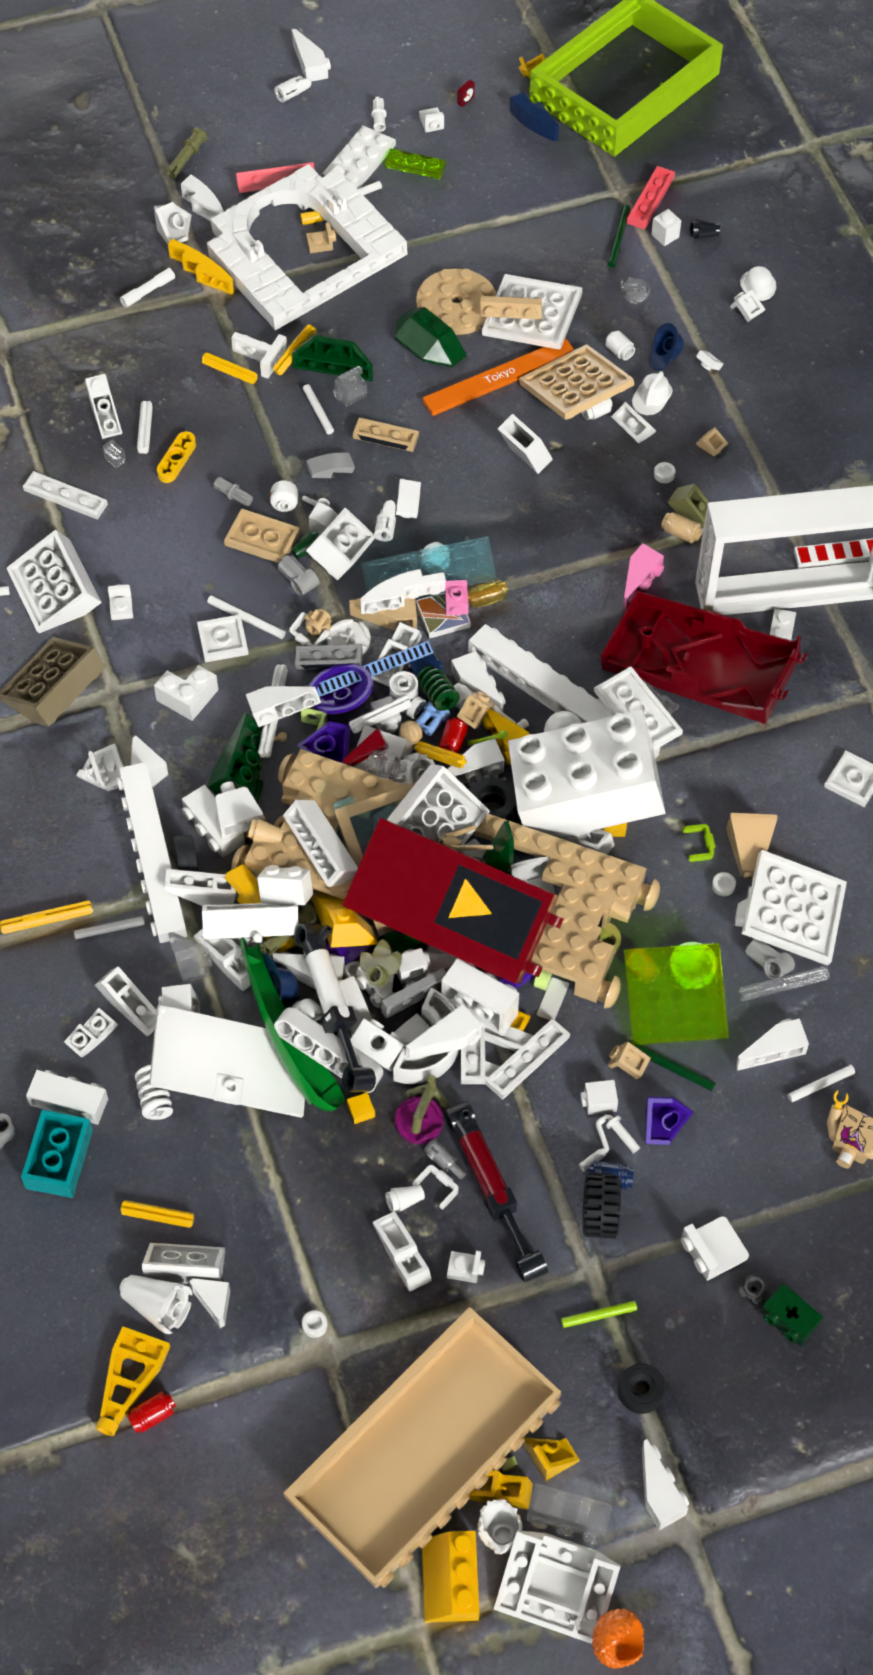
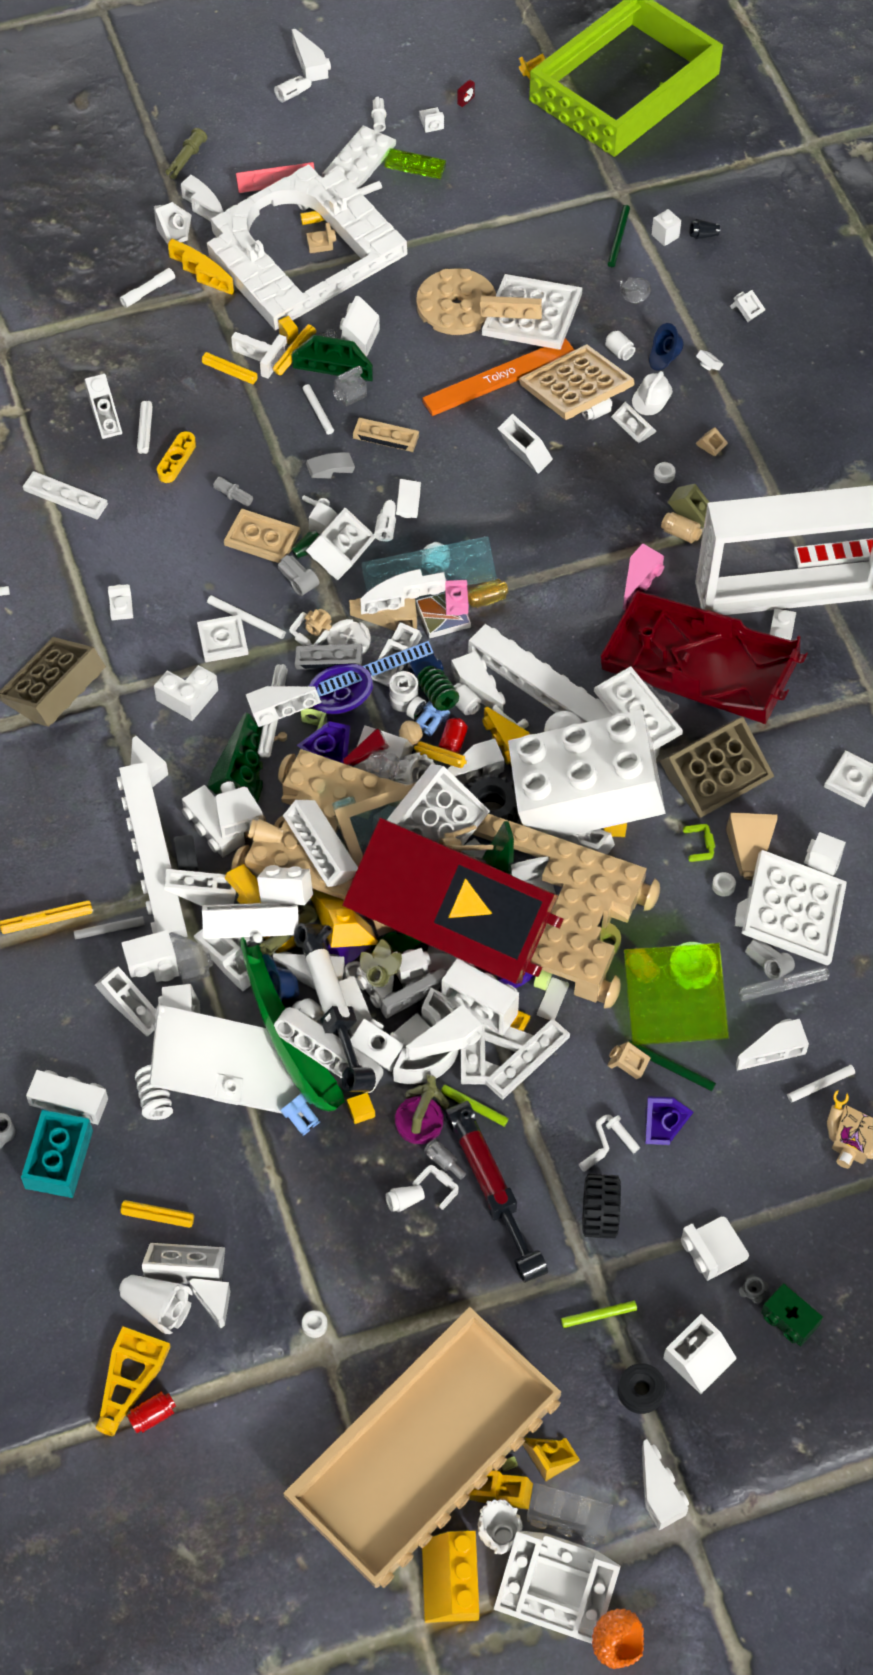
(53, 583): white slope -> none
(91, 1034): white slope -> none
(103, 768): white slope -> none
(114, 453): clear piece -> none
(151, 954): none -> white brick
(284, 496): white head -> none
(288, 329): none -> yellow piece
(299, 1105): none -> light blue piece
(360, 325): none -> white slope
(380, 714): white axle -> none
(390, 724): white brick -> none
(402, 1251): white slope -> none
(429, 337): dark green wedge -> none
(465, 1266): white bracket -> none
(475, 708): tan bracket -> none
(476, 1106): none -> lime piece
(503, 735): lime hinge -> none
(534, 116): dark blue slope -> none
(600, 1097): white brick -> none
(623, 1171): dark blue head -> none
(650, 197): coral plate -> none
(700, 1354): none -> white slope
(717, 767): none -> dark tan slope
(760, 281): white hat -> none
(824, 854): none -> white brick

